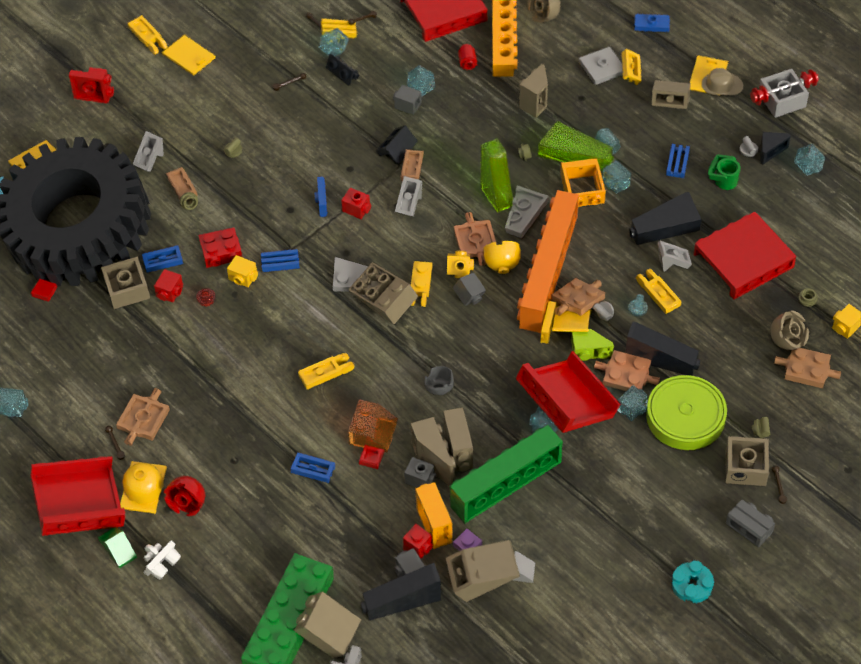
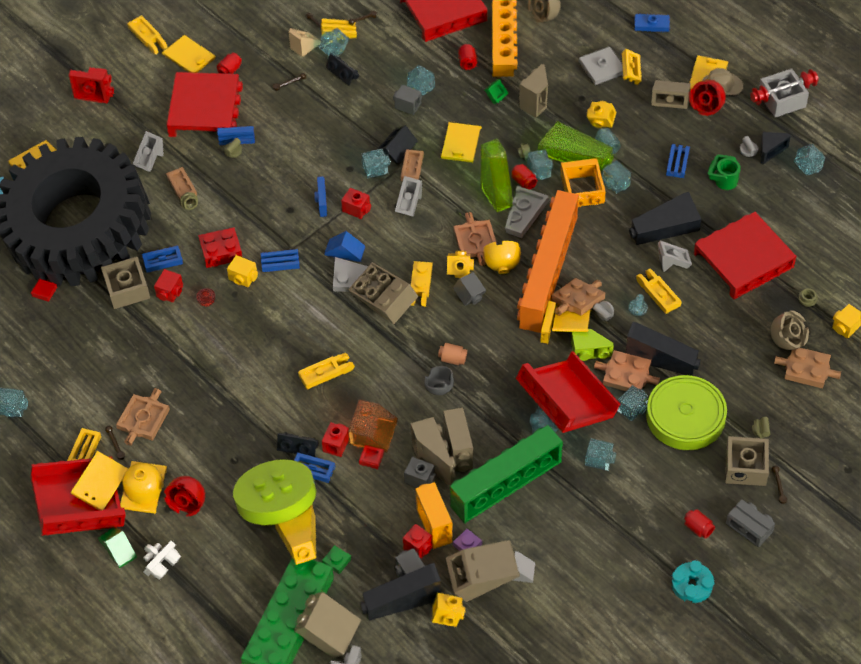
(97, 436): none -> yellow tile
(99, 481): none -> yellow container
(204, 102): none -> red panel
(229, 64): none -> red brick
(245, 134): none -> blue tile
(274, 492): none -> lime brick
(295, 444): none -> black hinge
(300, 536): none -> yellow slope
(302, 41): none -> tan slope
(335, 439): none -> red brick
(337, 559): none -> green plate
(345, 247): none -> blue slope
(375, 163): none -> clear light blue brick
(447, 610): none -> yellow brick
(452, 354): none -> nougat brick
(460, 142): none -> yellow container
(496, 91): none -> green plate
(524, 176): none -> red brick
(540, 164): none -> clear light blue brick
(600, 454): none -> clear light blue brick
(601, 114): none -> yellow brick
(699, 523): none -> red brick
(707, 97): none -> red cylinder

